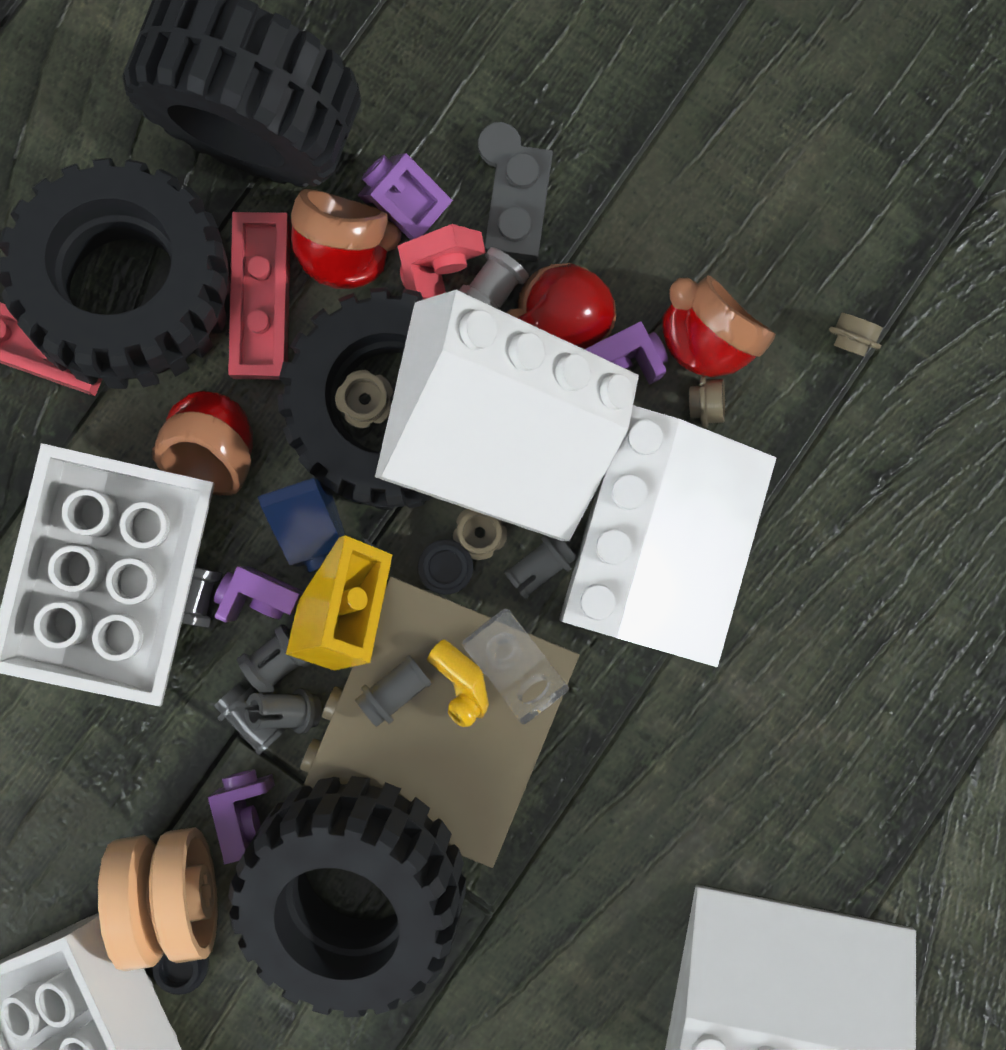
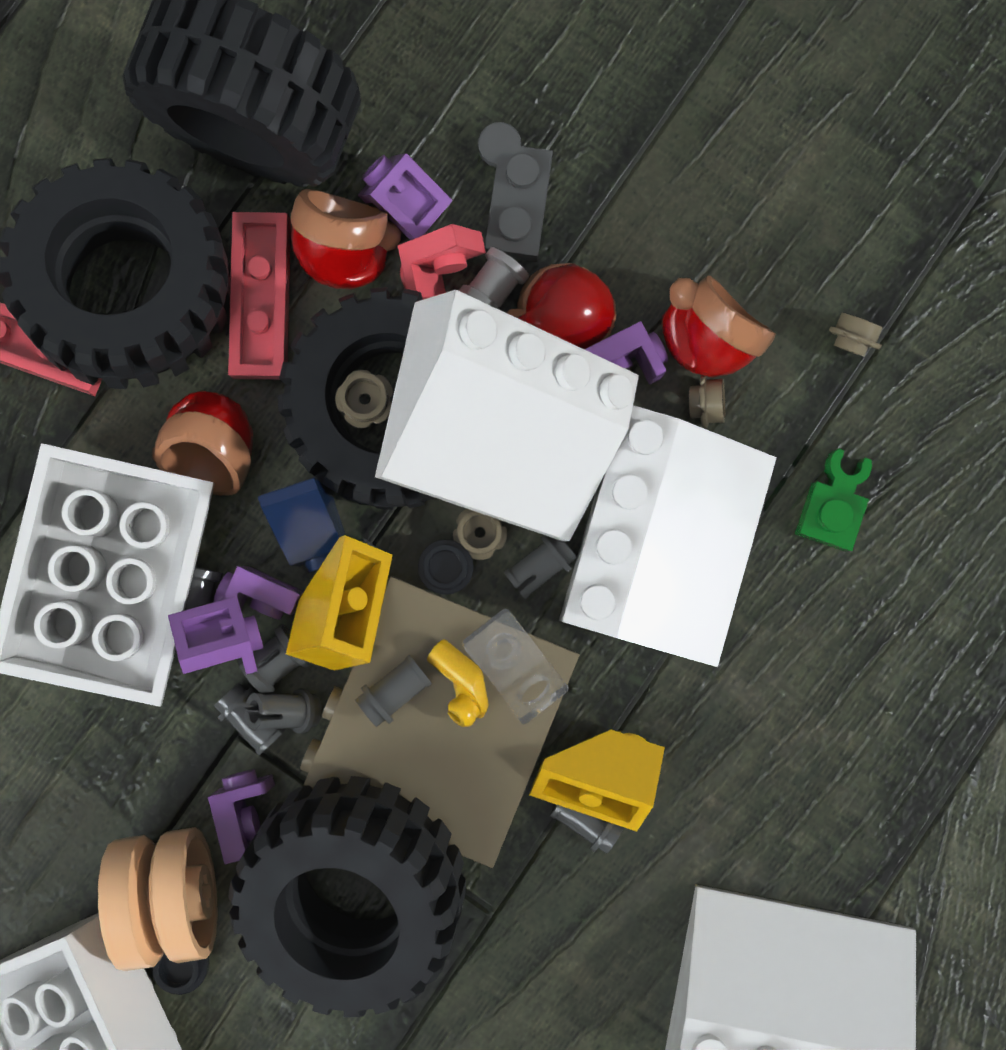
(215, 636): none -> medium lavender bracket
(596, 831): none -> dark grey pin
(604, 778): none -> yellow slope
(832, 509): none -> green plate

